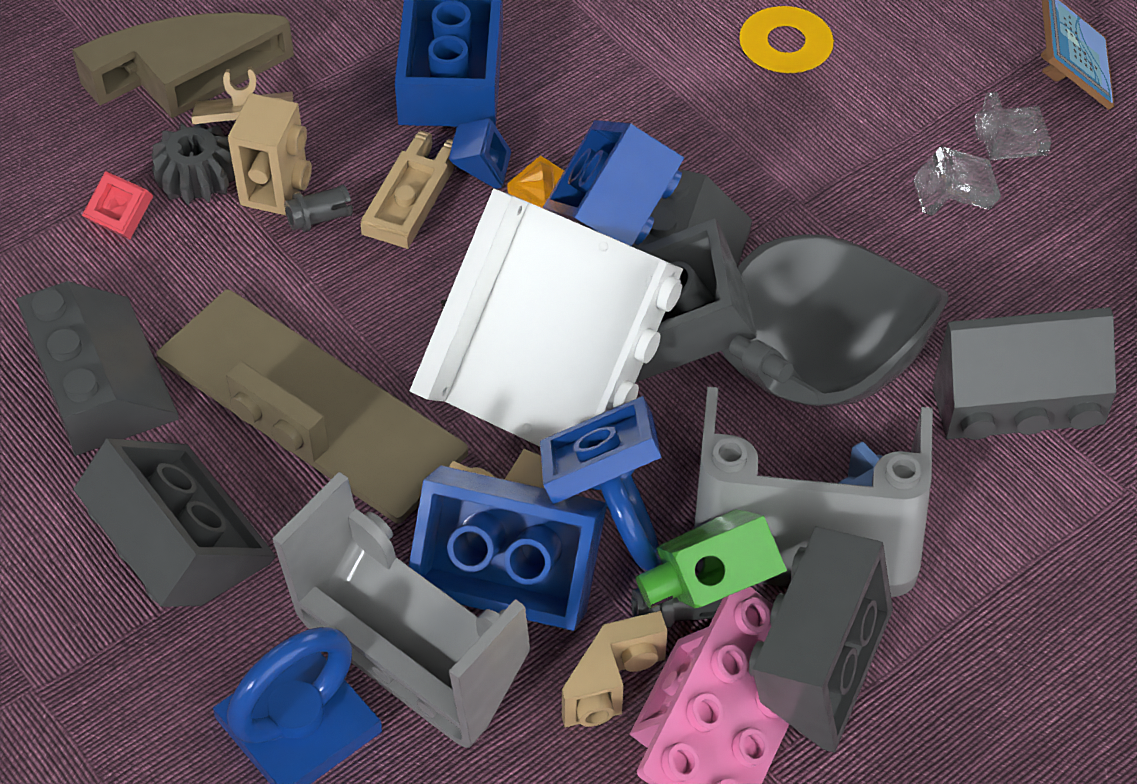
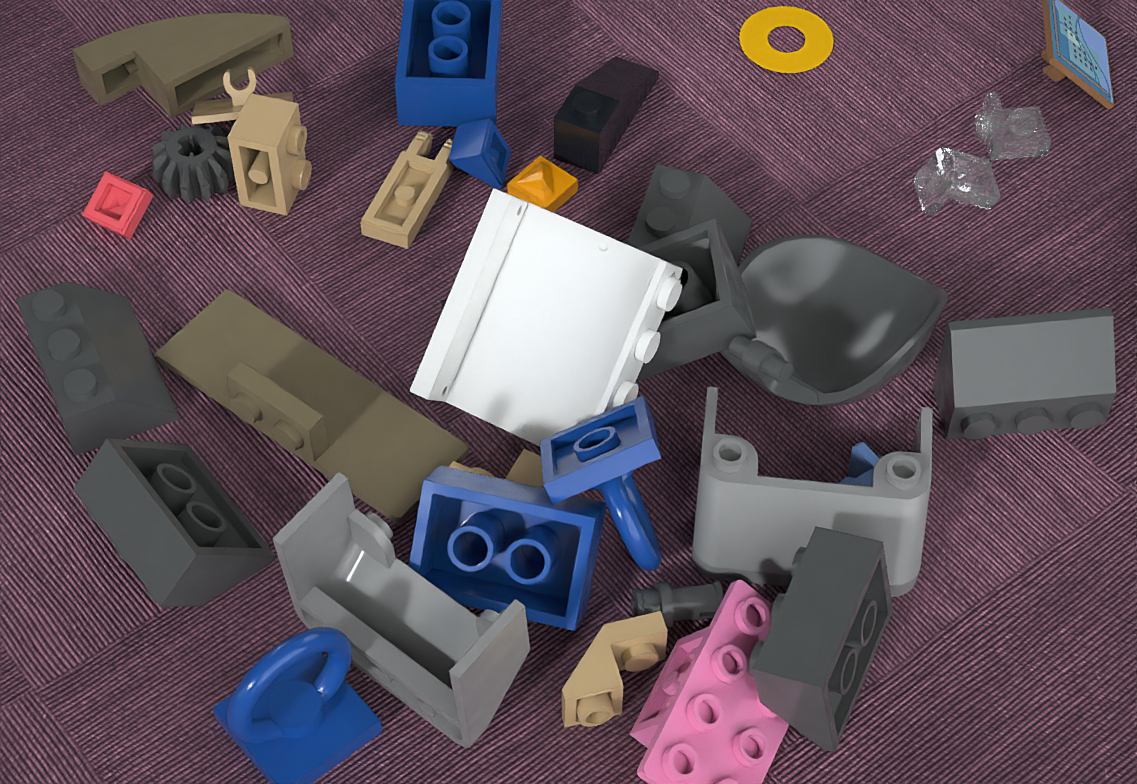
(317, 207): dark grey pin -> none
(600, 113): none -> black slope
(616, 181): brick -> none
(734, 553): bright green torso -> none

